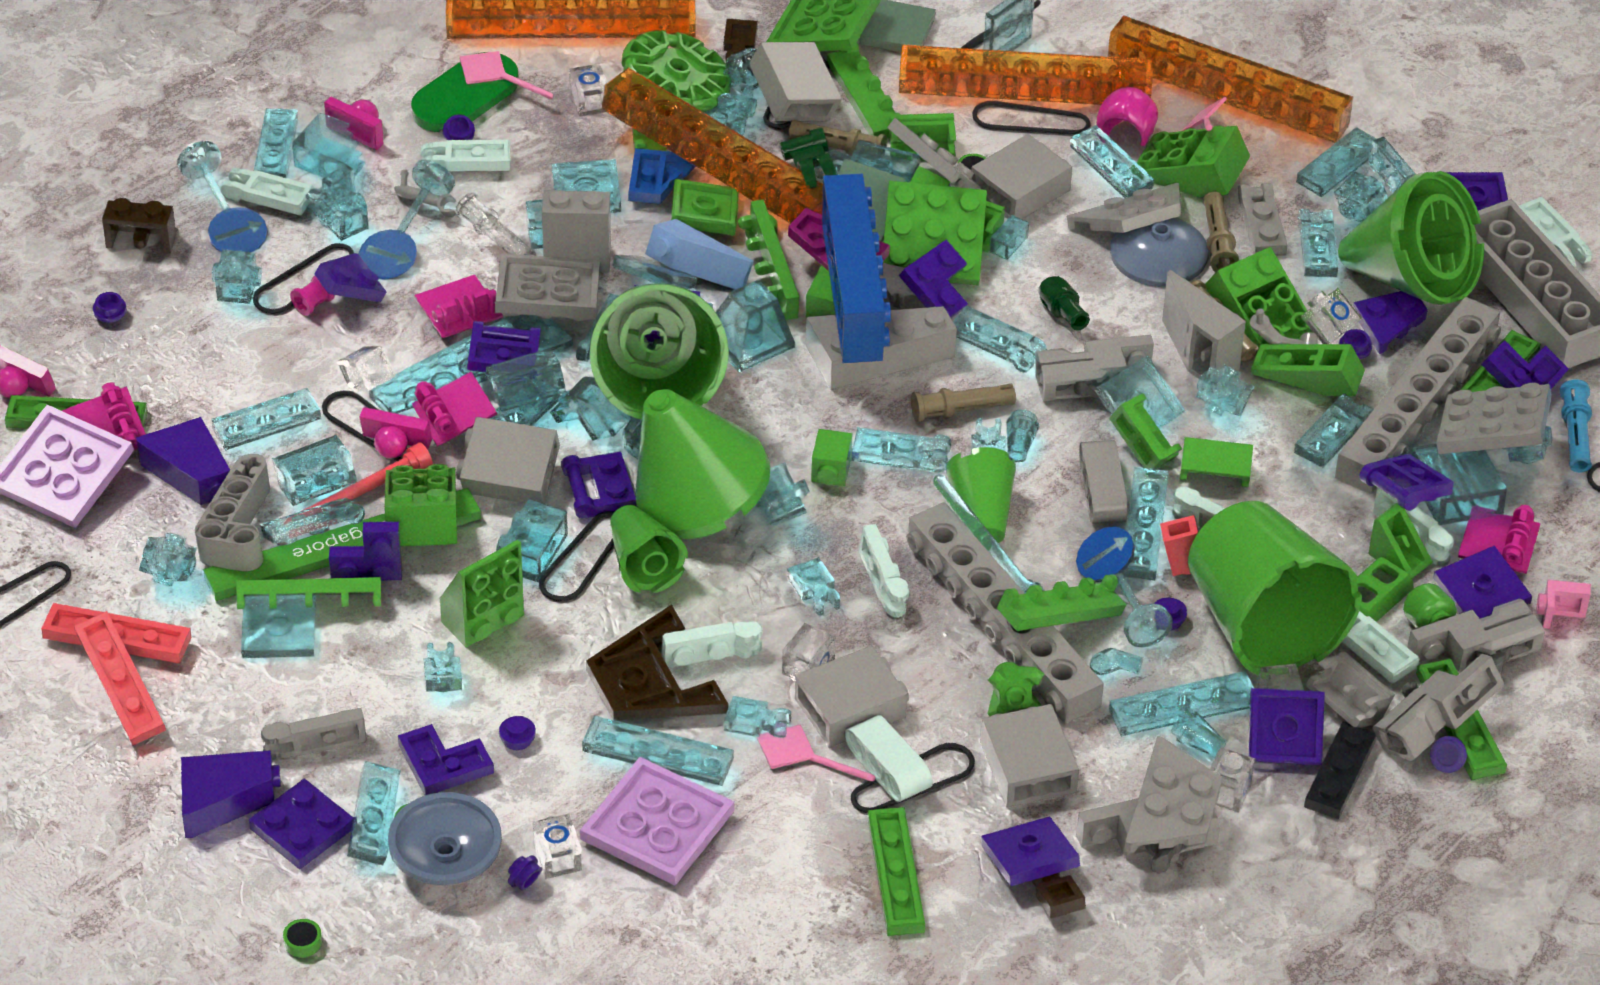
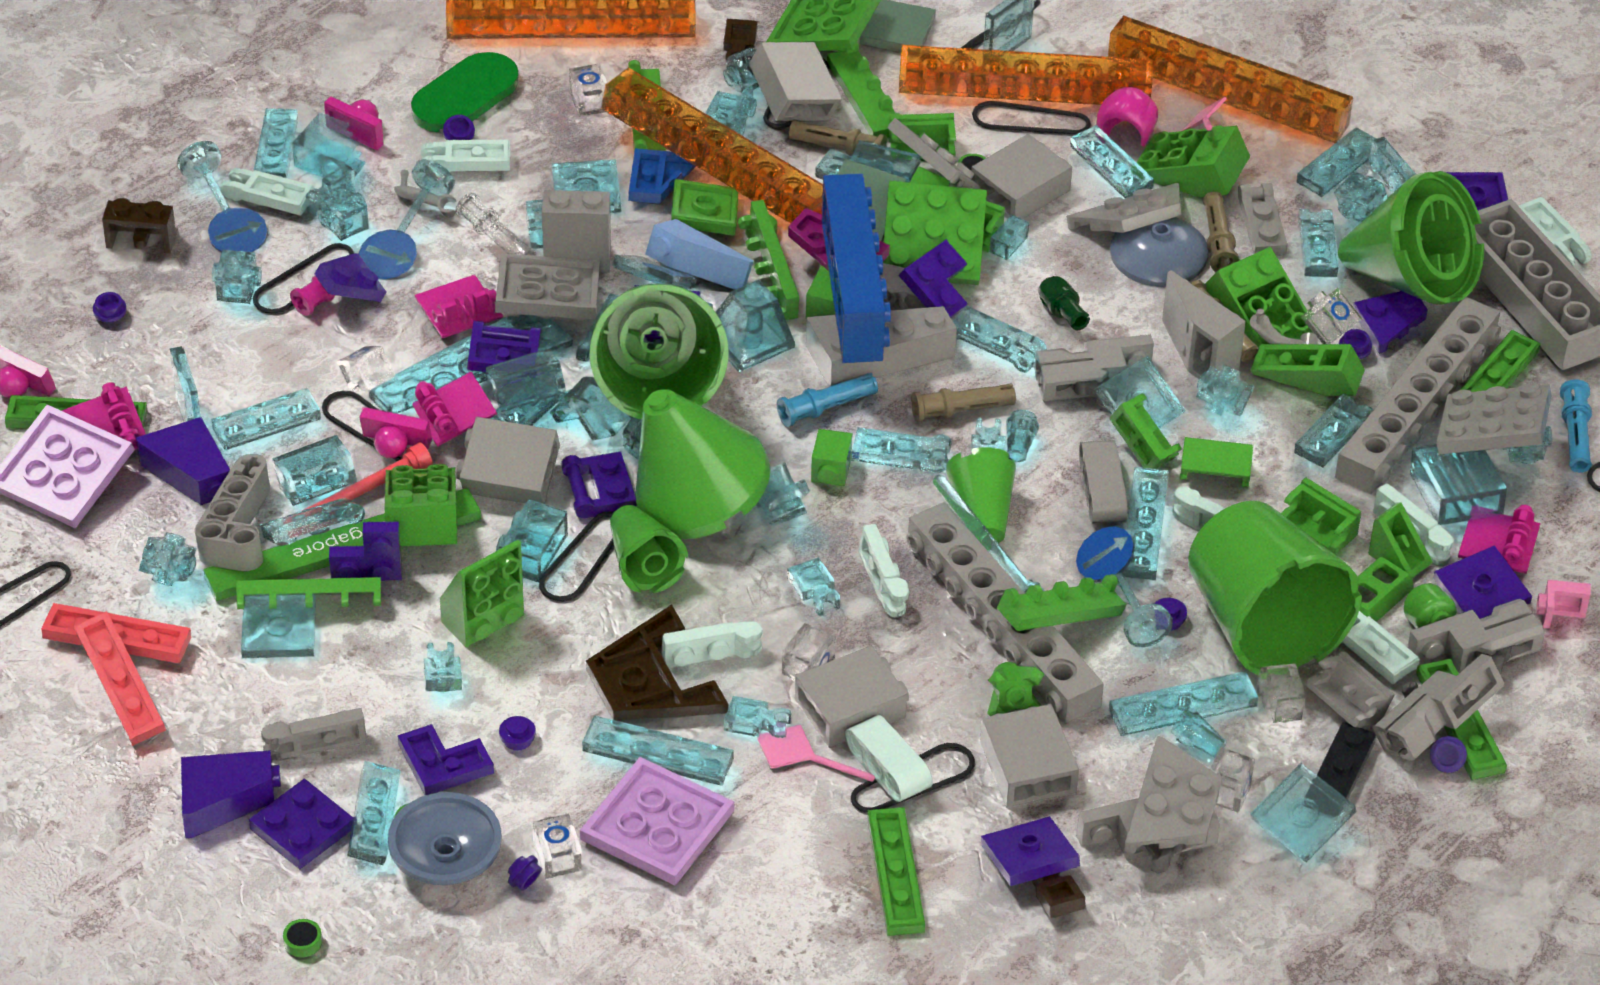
(184, 385): none -> clear light blue tile
(489, 67): bright pink piece -> none
(700, 68): bright green plate -> none
(807, 153): dark green flag -> none
(813, 402): none -> dark azure pin
(1113, 660): clear light blue arm -> none
(1178, 538): coral brick -> none
(1286, 726): dark purple plate -> none
(1303, 812): none -> clear light blue tile
(1322, 515): none -> bright green hinge
(1410, 481): dark purple plate -> none
(1514, 371): dark purple plate -> none

